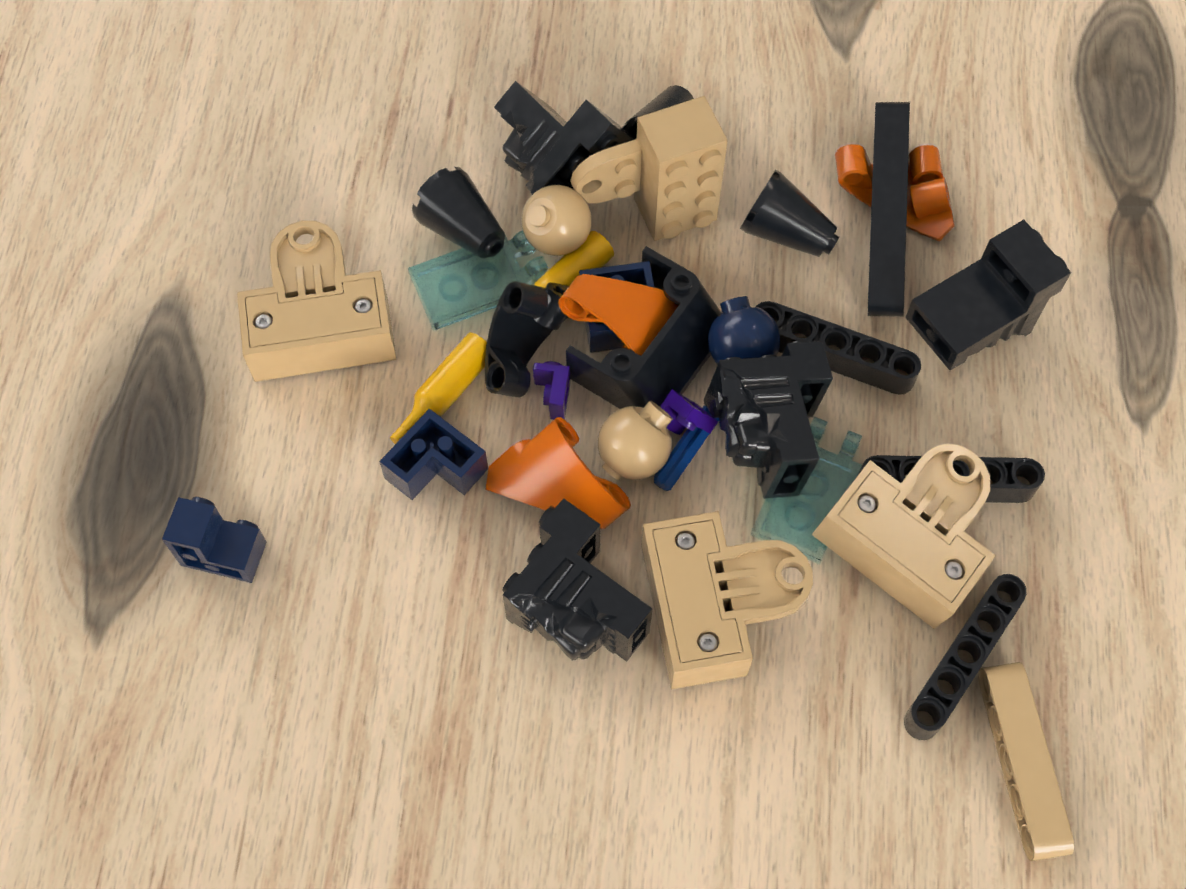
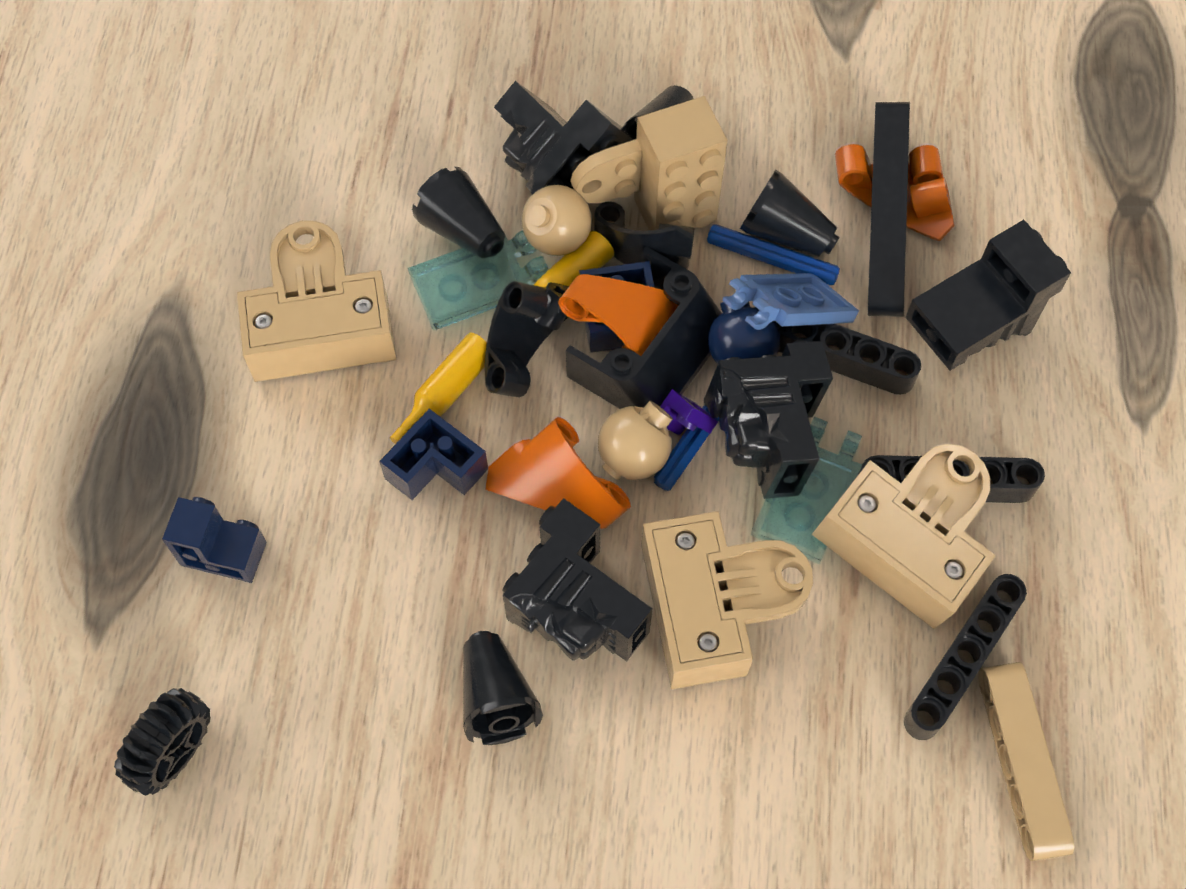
(162, 741): none -> black gear
(495, 692): none -> black cone
(557, 386): dark purple bracket -> none
(669, 240): none -> black panel
(772, 253): none -> blue axle
(790, 300): none -> medium blue tile

